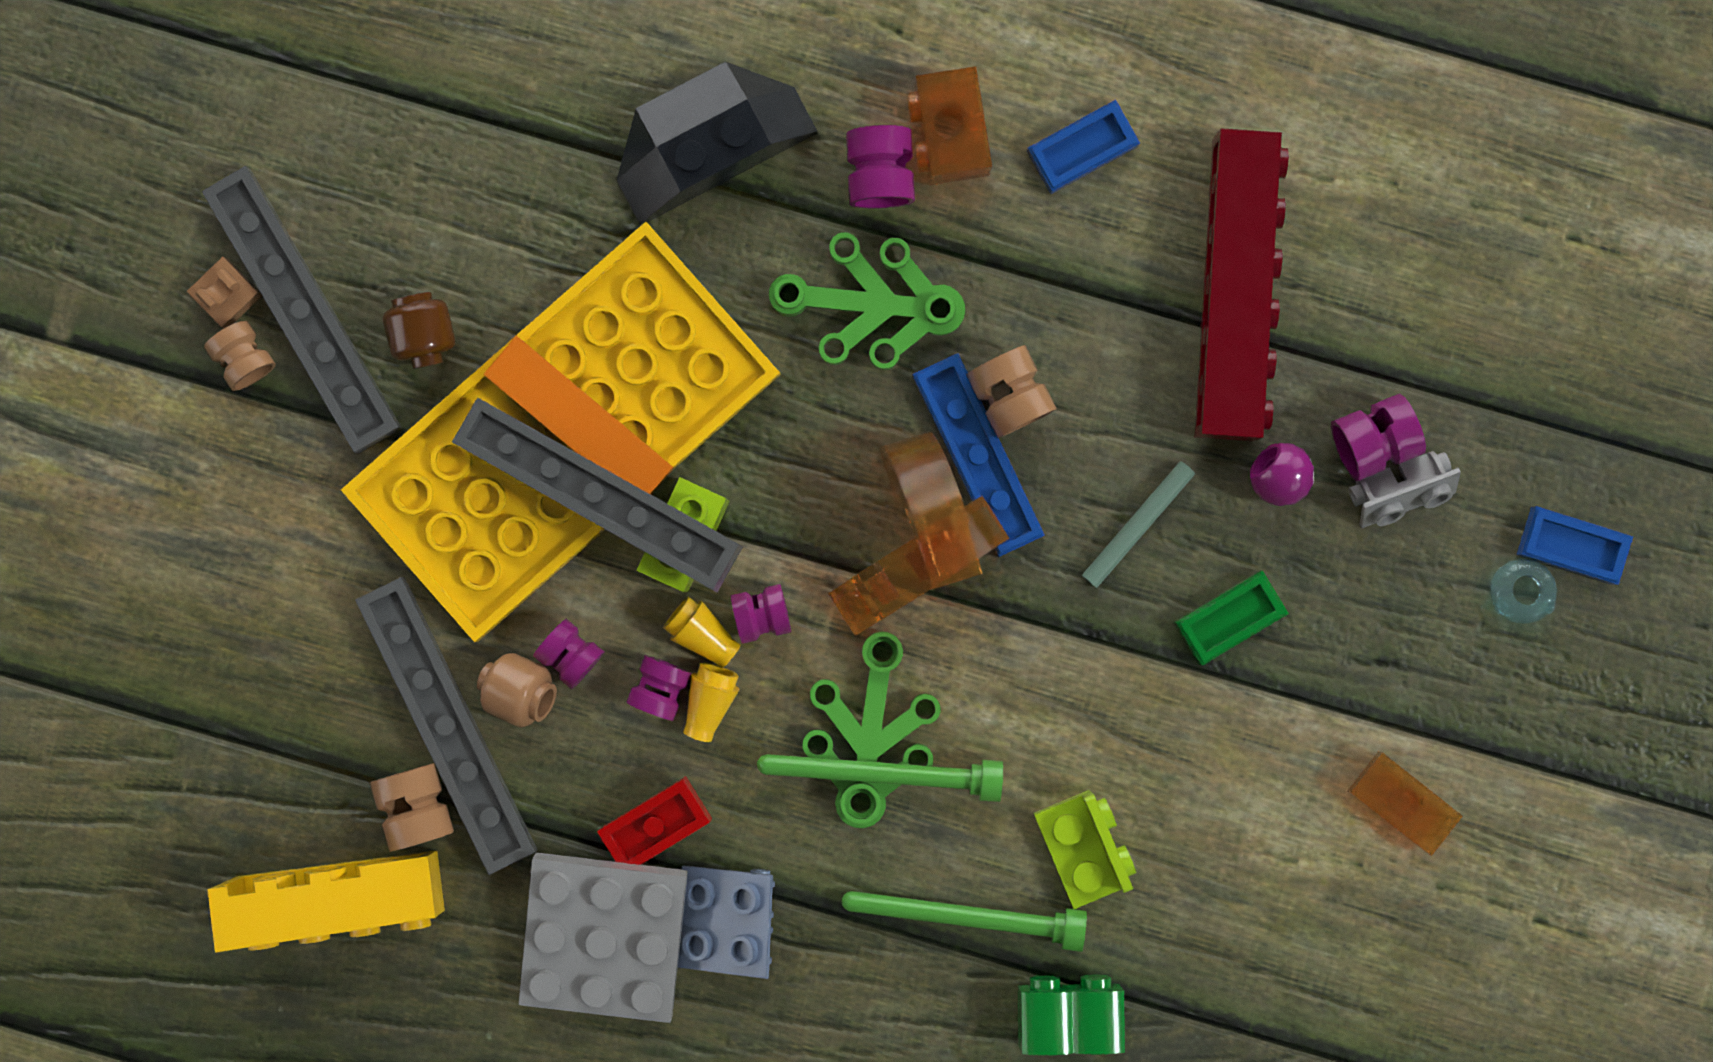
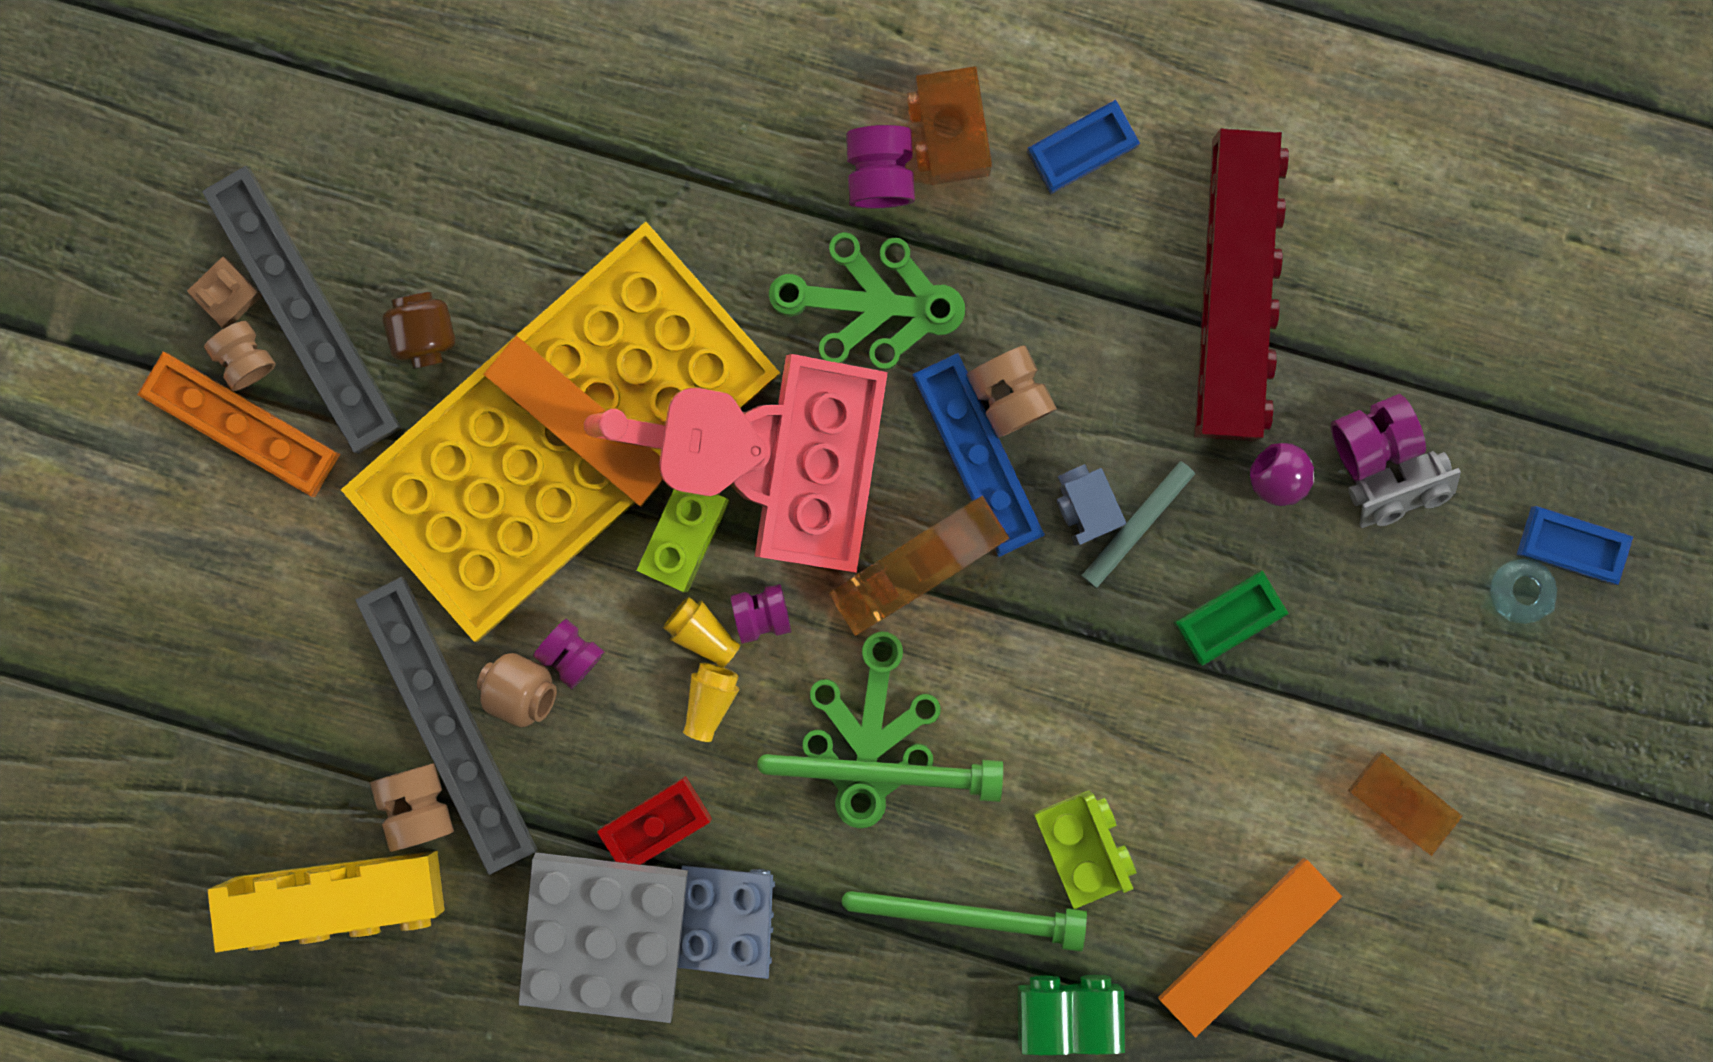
(239, 424): none -> orange tile
(598, 495): dark grey plate -> none
(663, 677): magenta wheel -> none
(707, 136): black wedge -> none
(796, 459): none -> coral plate
(934, 508): clear orange arch -> none
(1088, 504): none -> sand blue brick
(1249, 947): none -> orange tile

